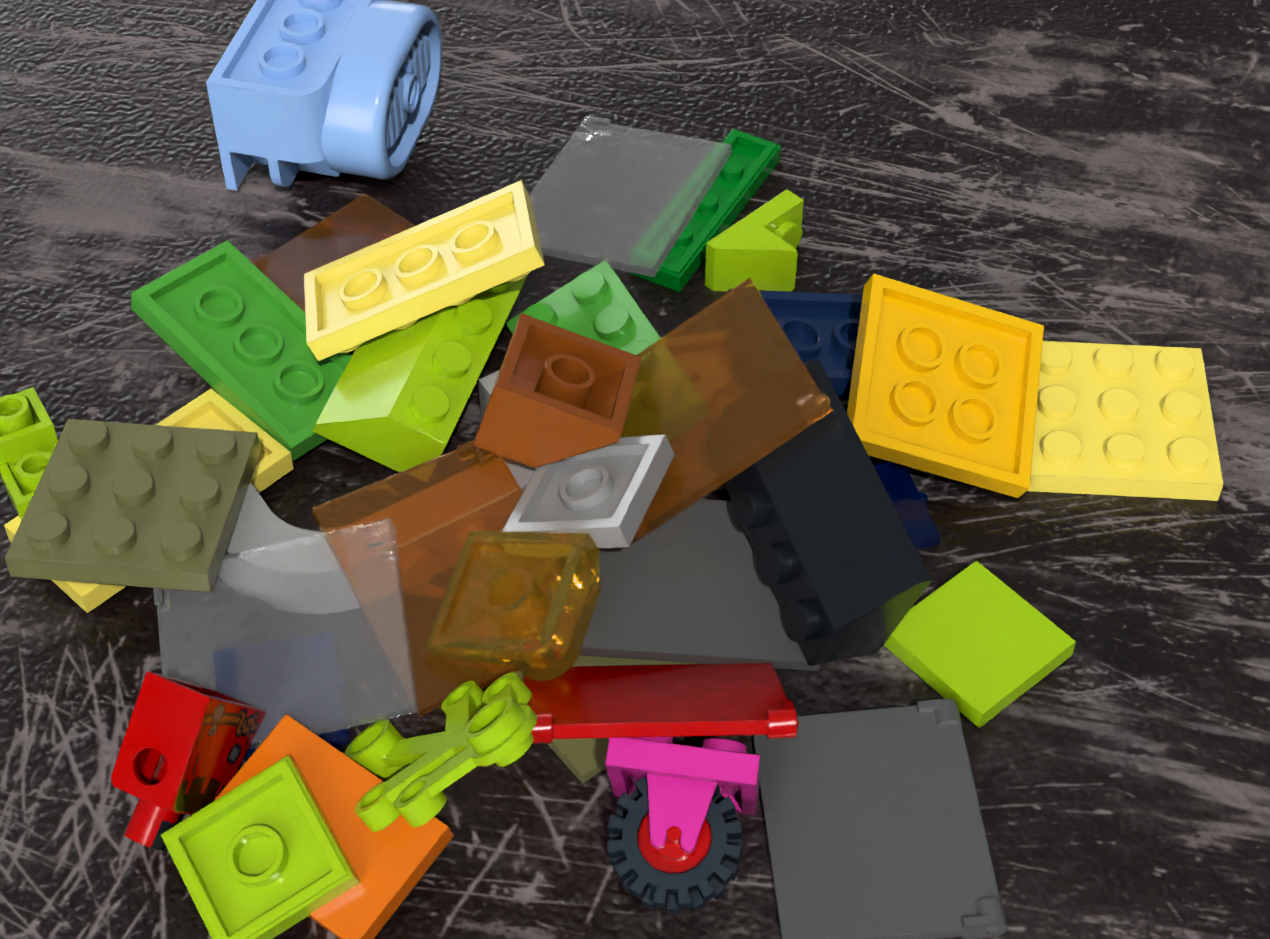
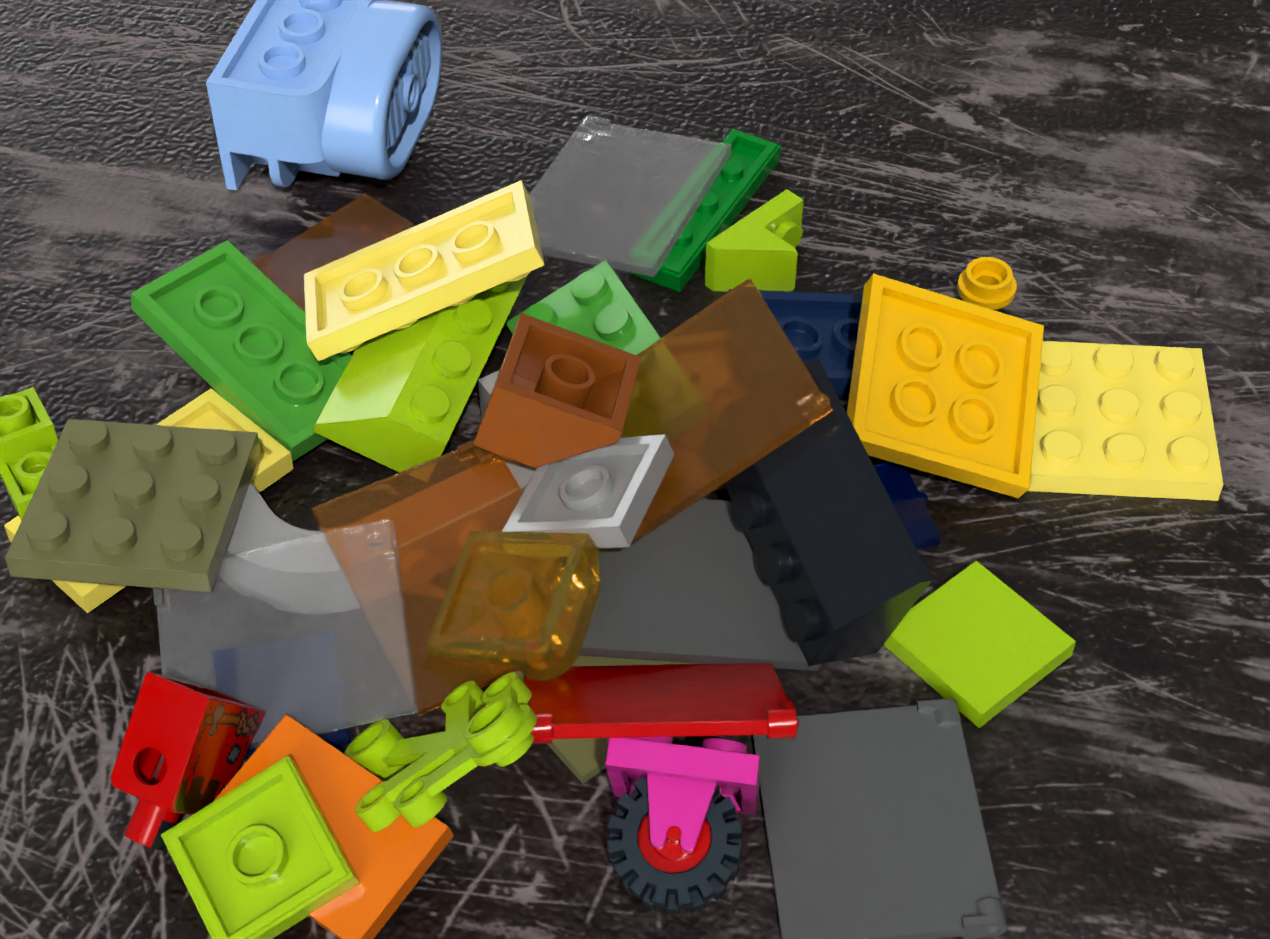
(987, 283): none -> yellow plate

